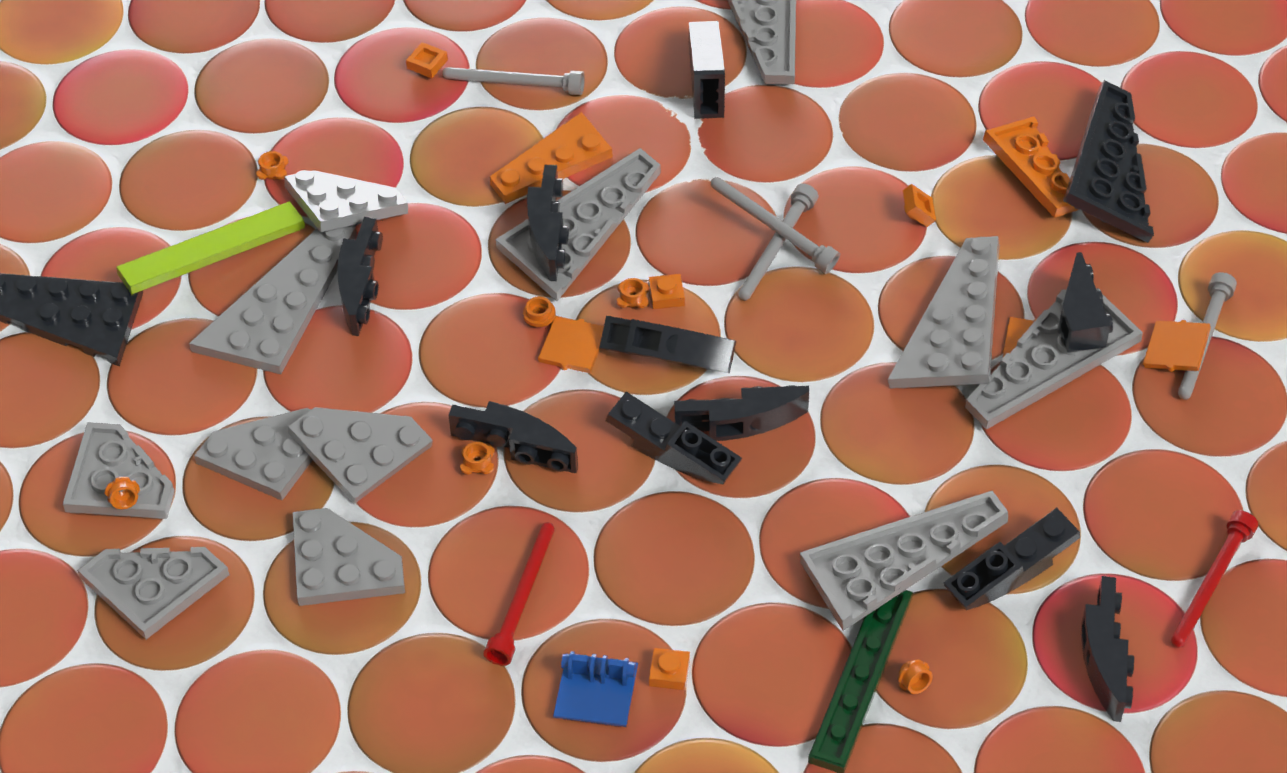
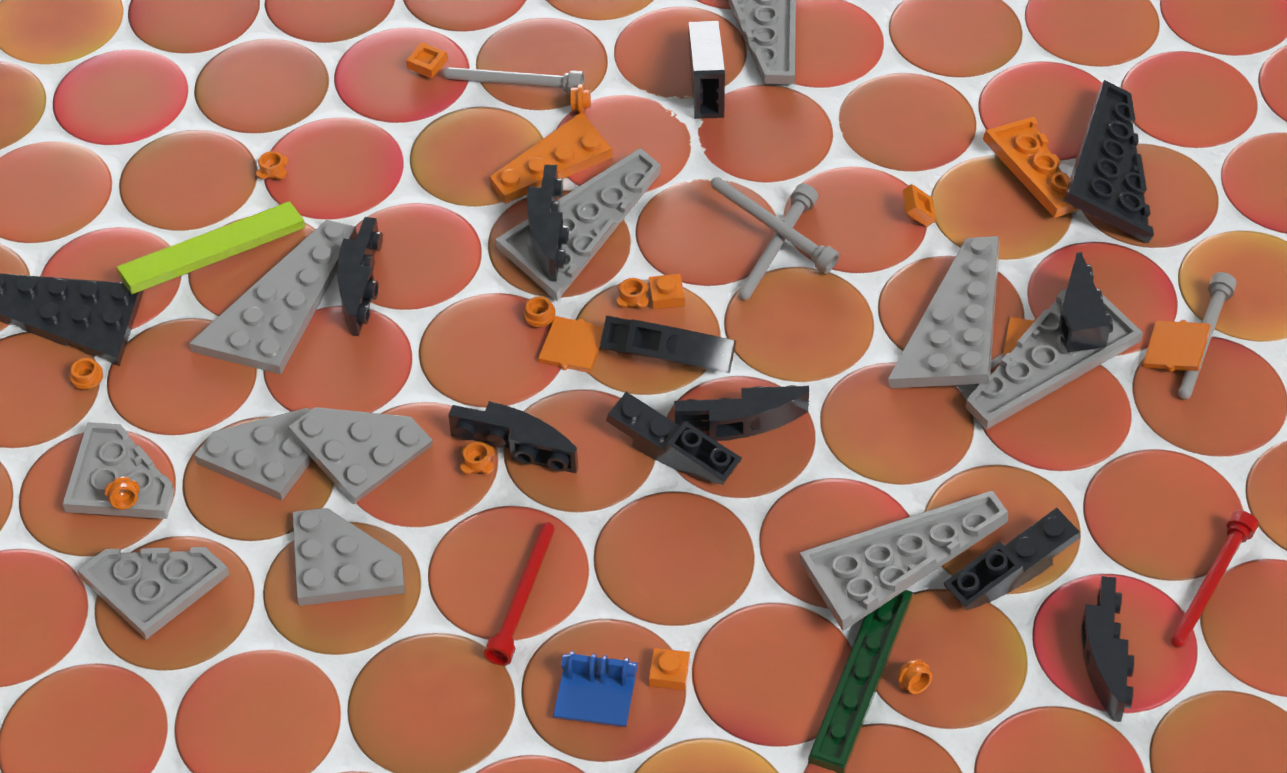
(85, 373): none -> orange plate
(342, 201): plate -> none
(580, 99): none -> orange plate

